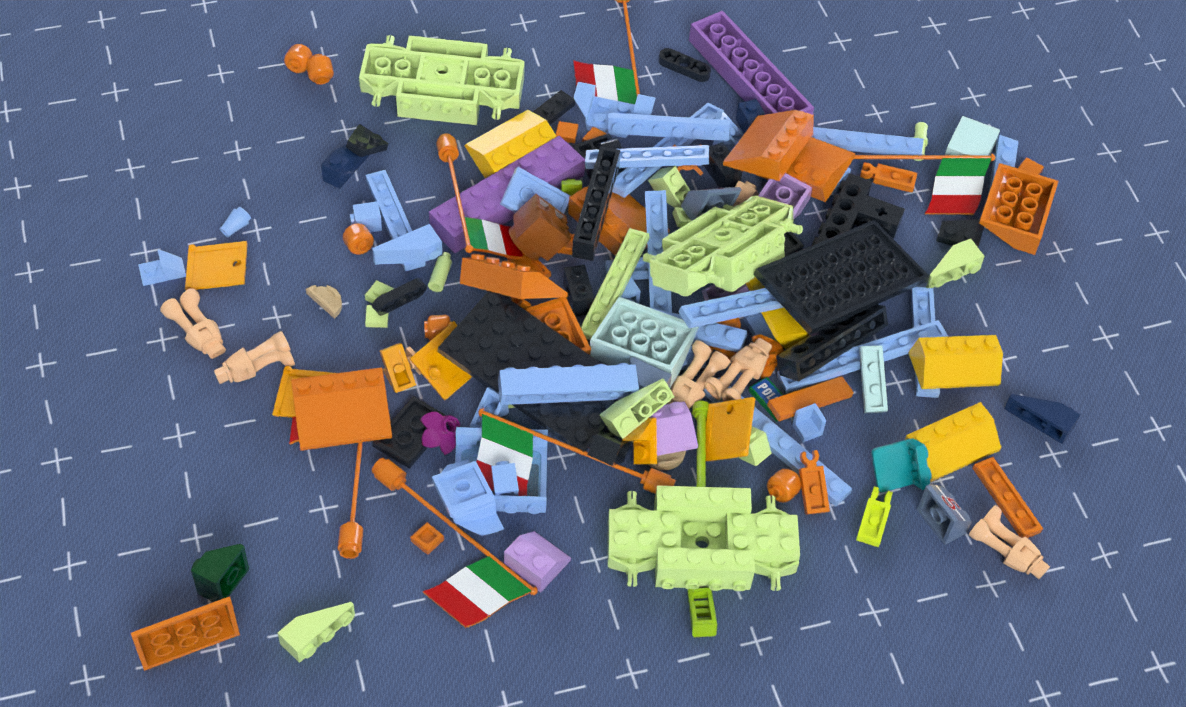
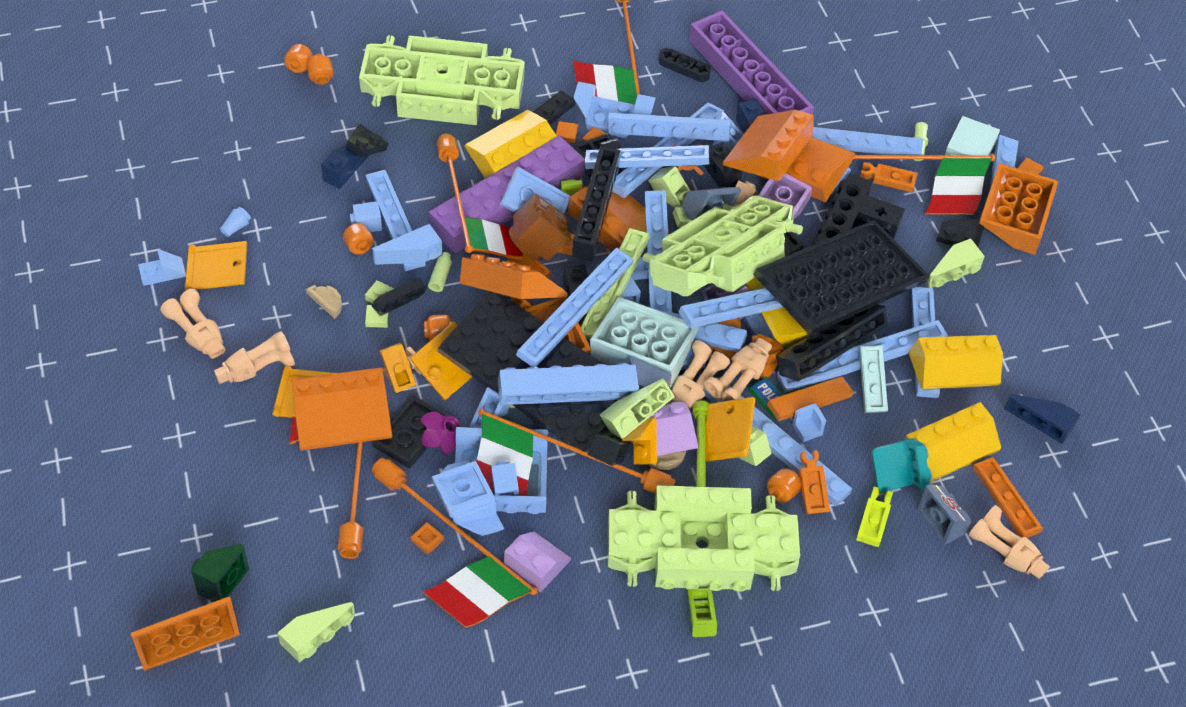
(574, 308): none -> light blue plate

